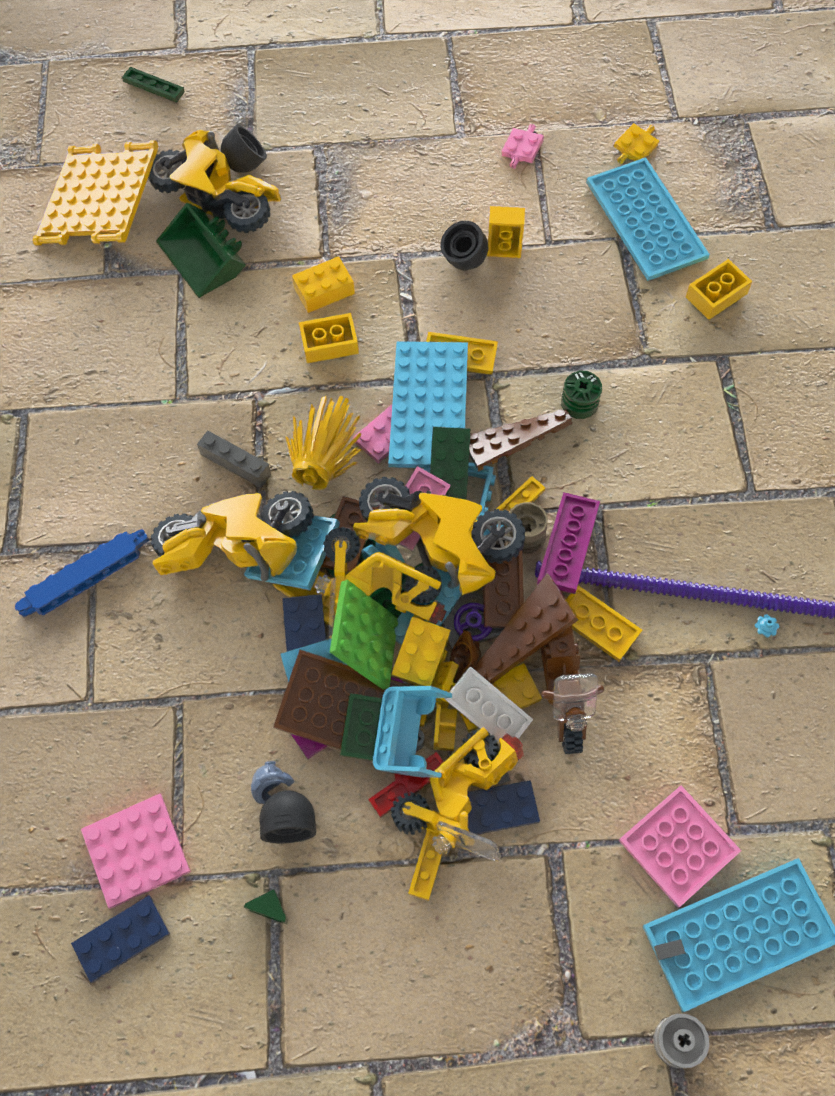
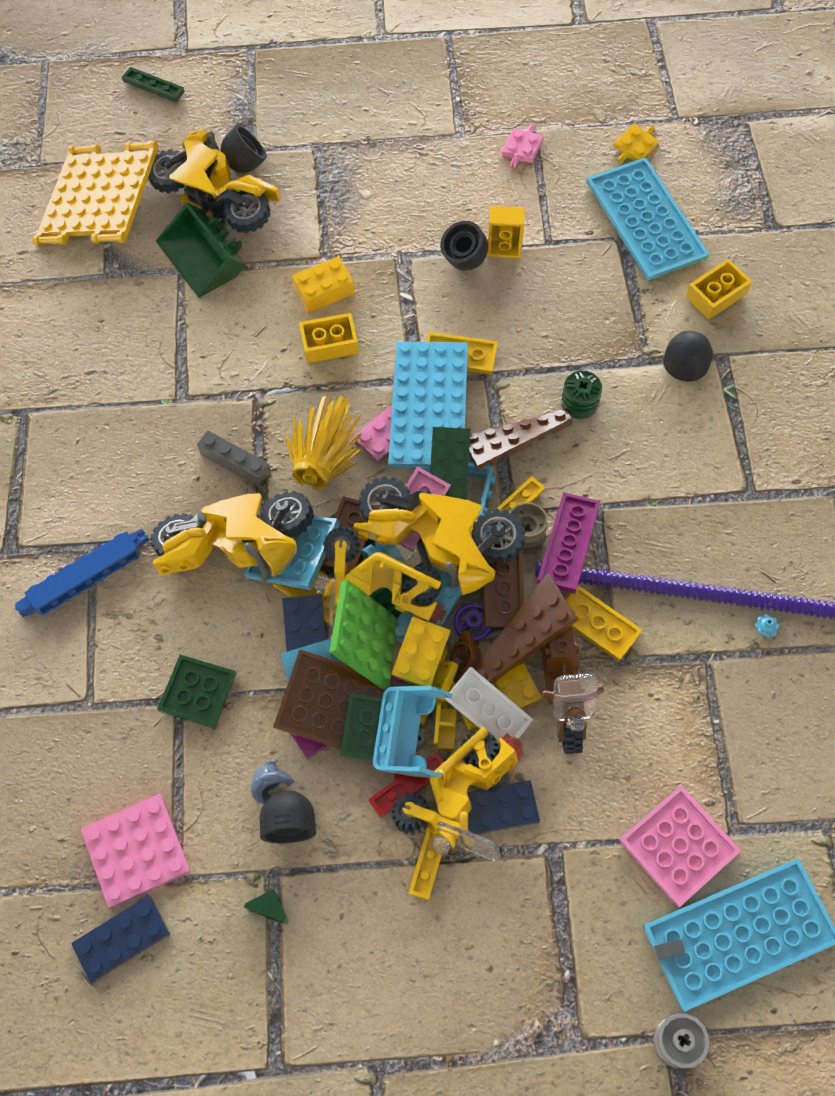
(197, 691): none -> dark green plate
(688, 356): none -> black piece

